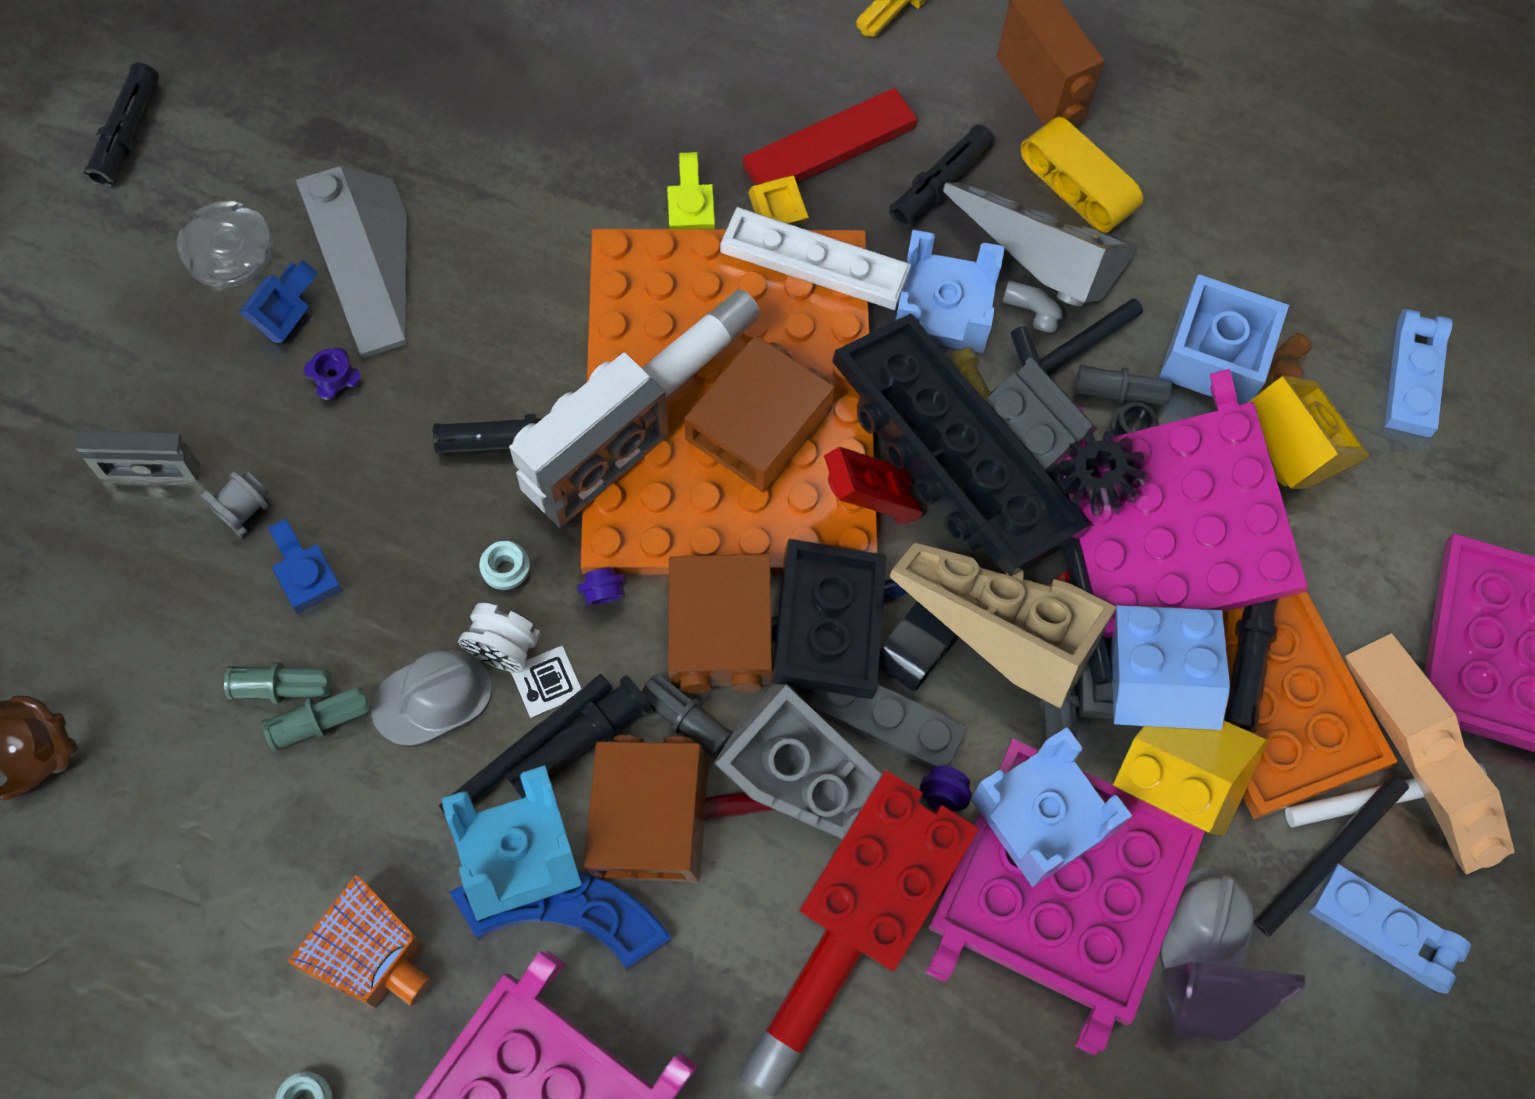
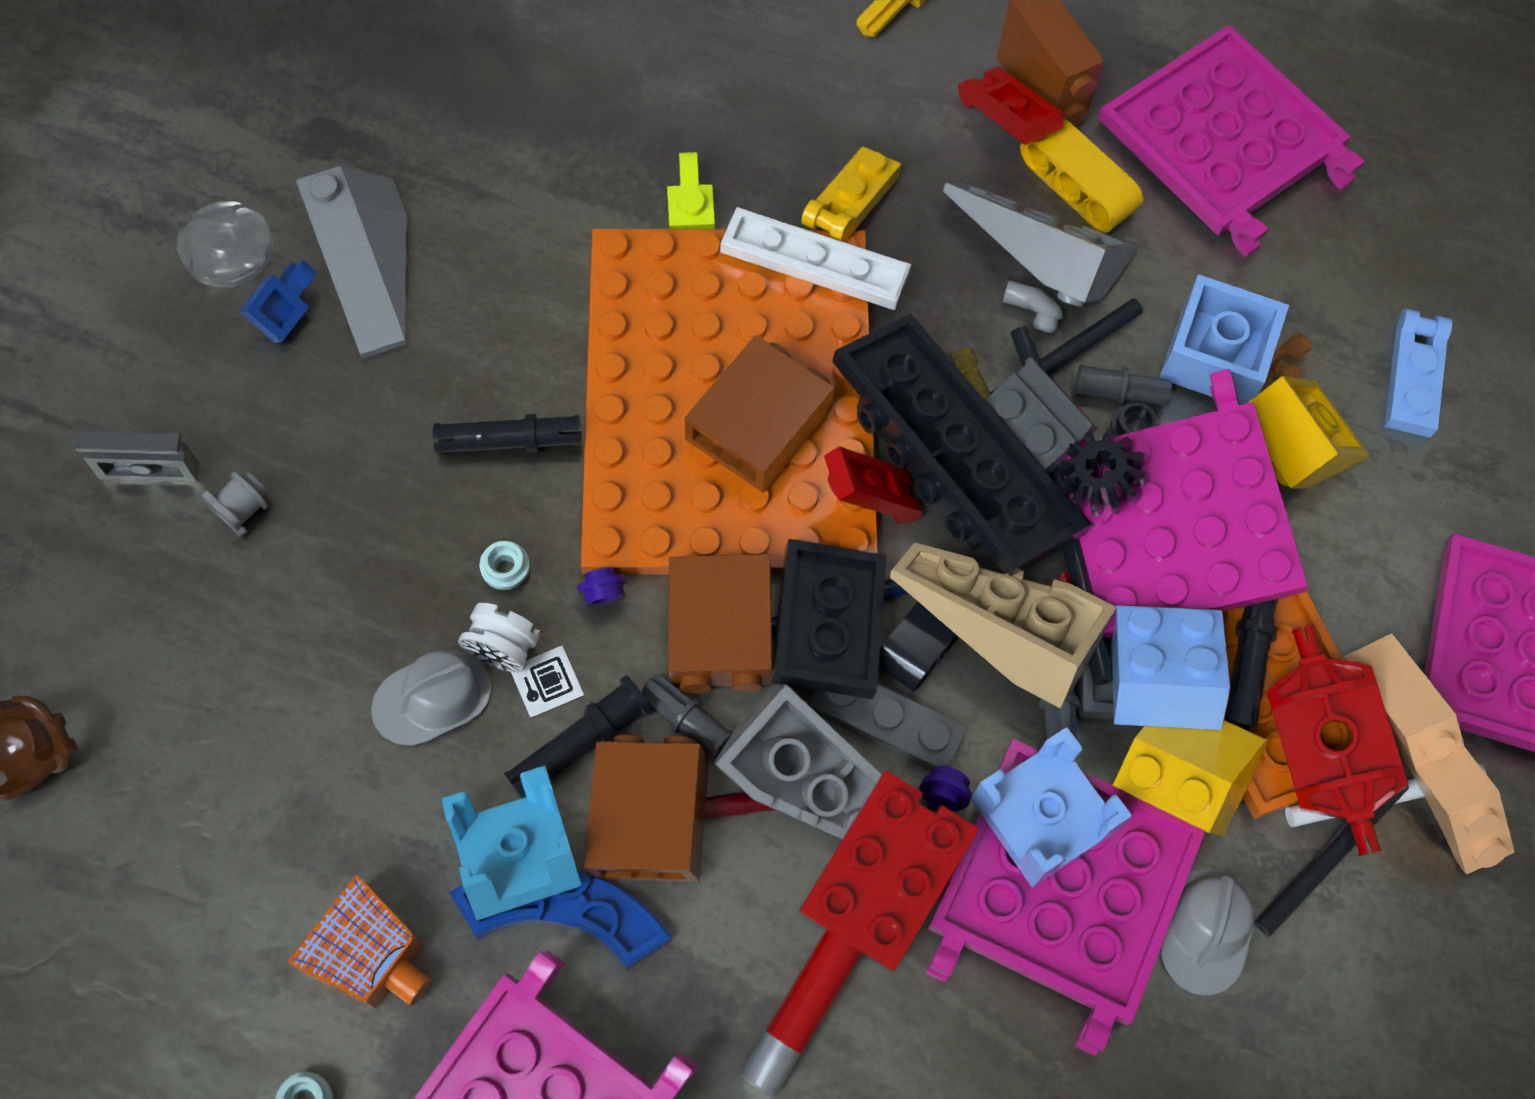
(102, 164): black pin -> none
(276, 682): sand green axle -> none
(303, 573): blue plate -> none
(314, 718): sand green axle -> none
(326, 362): dark purple plate -> none
(535, 739): black piece -> none
(617, 415): piece -> none
(779, 201): yellow plate -> none
(832, 140): red tile -> none
(852, 194): none -> yellow plate
(929, 185): black pin -> none
(951, 294): light blue panel -> none
(1011, 105): none -> red plate
(1224, 999): clear purple slope -> none
(1228, 134): none -> dark pink plate
(1327, 781): none -> red plate
(1389, 929): light blue plate -> none

